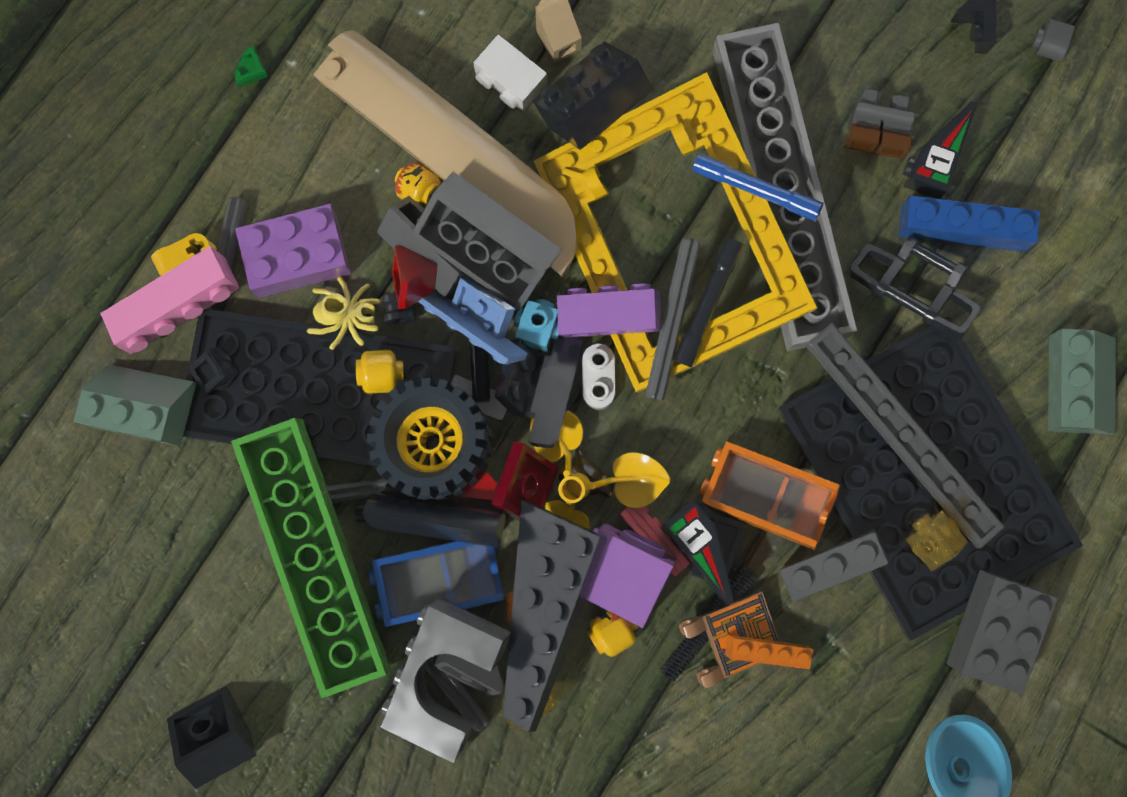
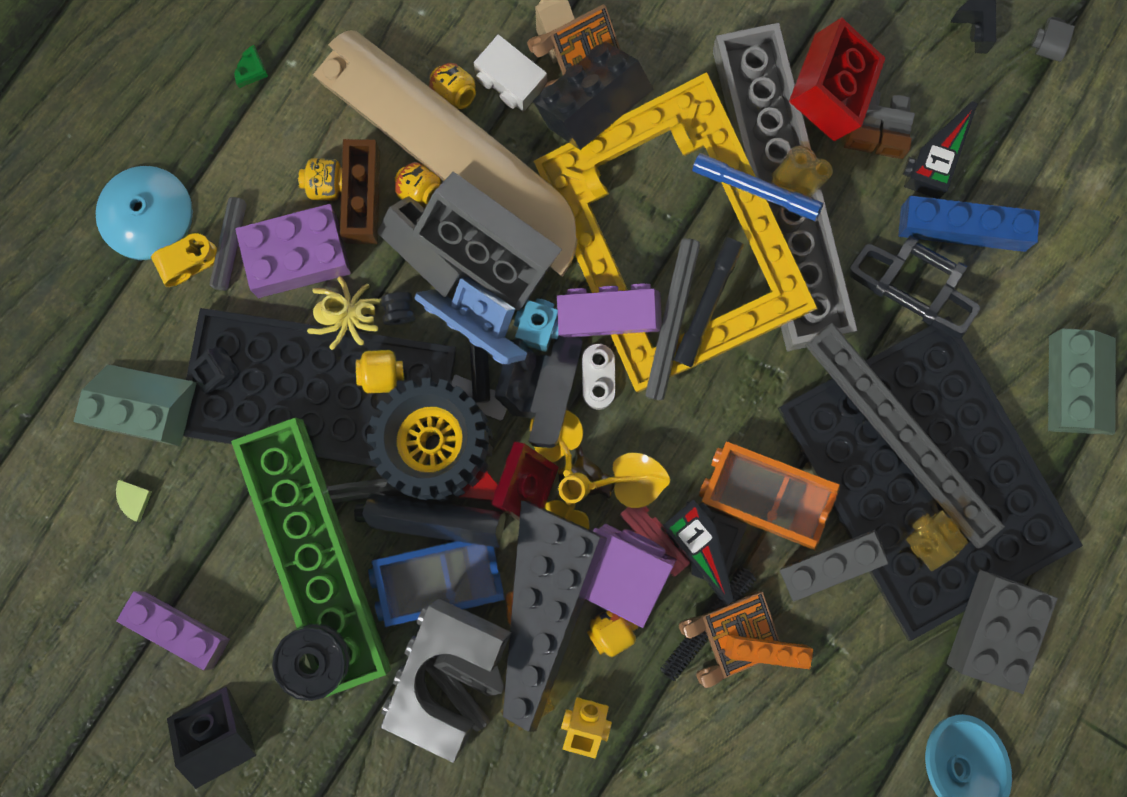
(132, 499): none -> yellowish green tile
(159, 223): none -> medium azure dish
(170, 301): bright pink brick -> none
(173, 630): none -> medium lavender brick
(294, 674): none -> black wheel
(321, 179): none -> yellow head
(360, 191): none -> reddish brown brick
(412, 276): red slope -> none
(453, 85): none -> yellow head
(575, 39): none -> flag
(589, 721): none -> yellow brick
(802, 172): none -> clear yellow piece
(837, 79): none -> red brick

